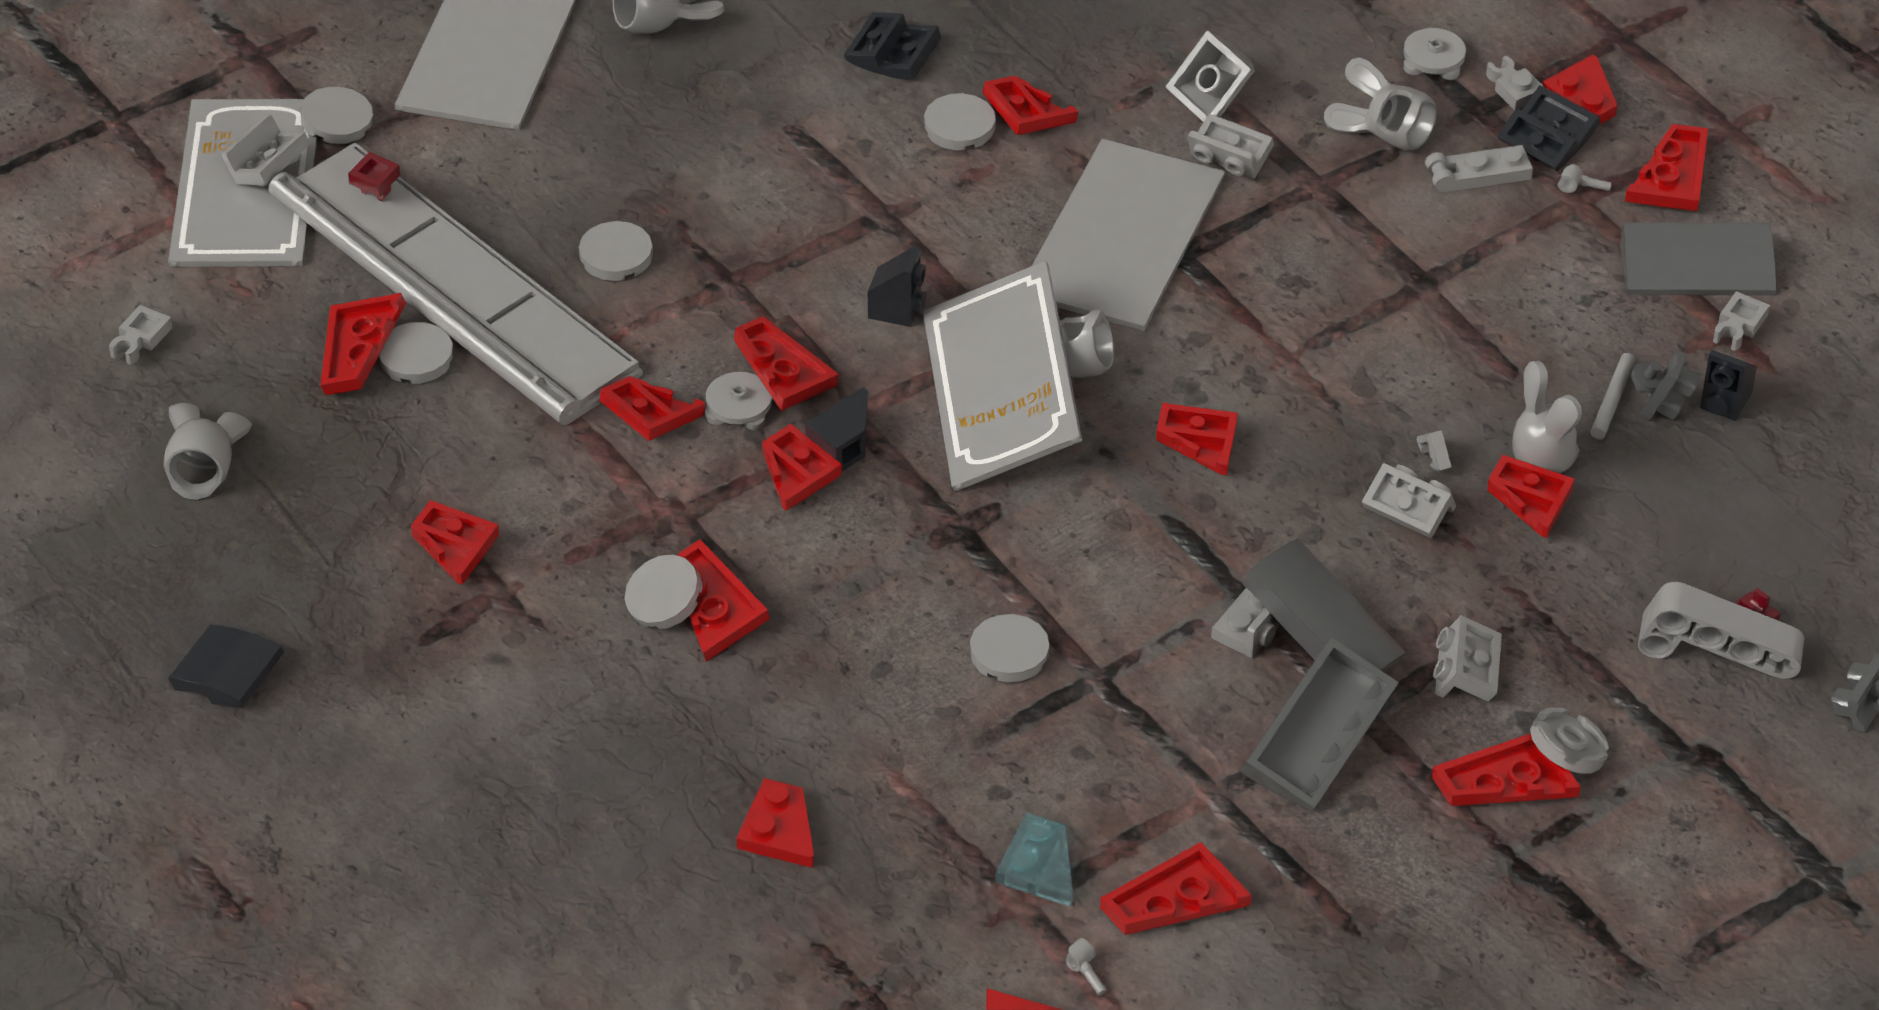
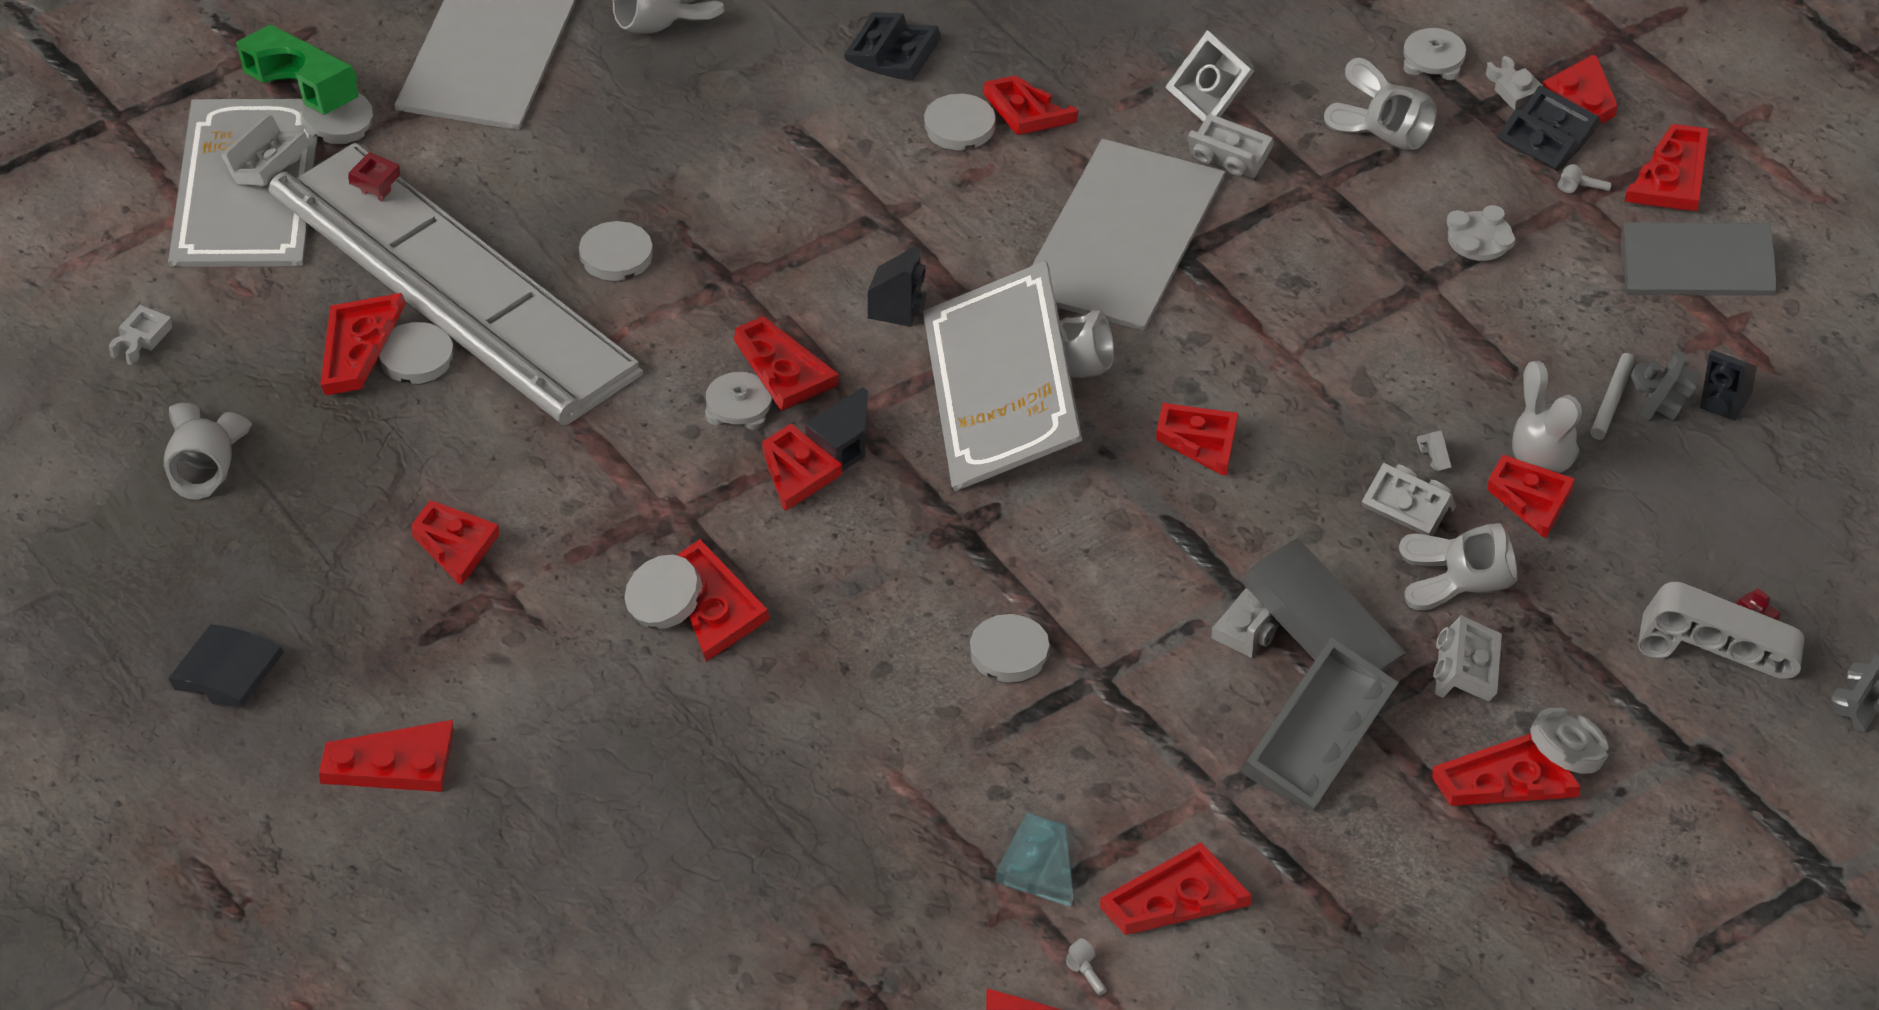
(276, 55): none -> green arch
(391, 759): none -> red wing
(648, 407): red wing -> none
(778, 824): red wing -> none
(1476, 563): none -> light grey piece
(1479, 168): light grey plate -> none
(1480, 233): none -> light grey piece
(1740, 317): light grey plate -> none

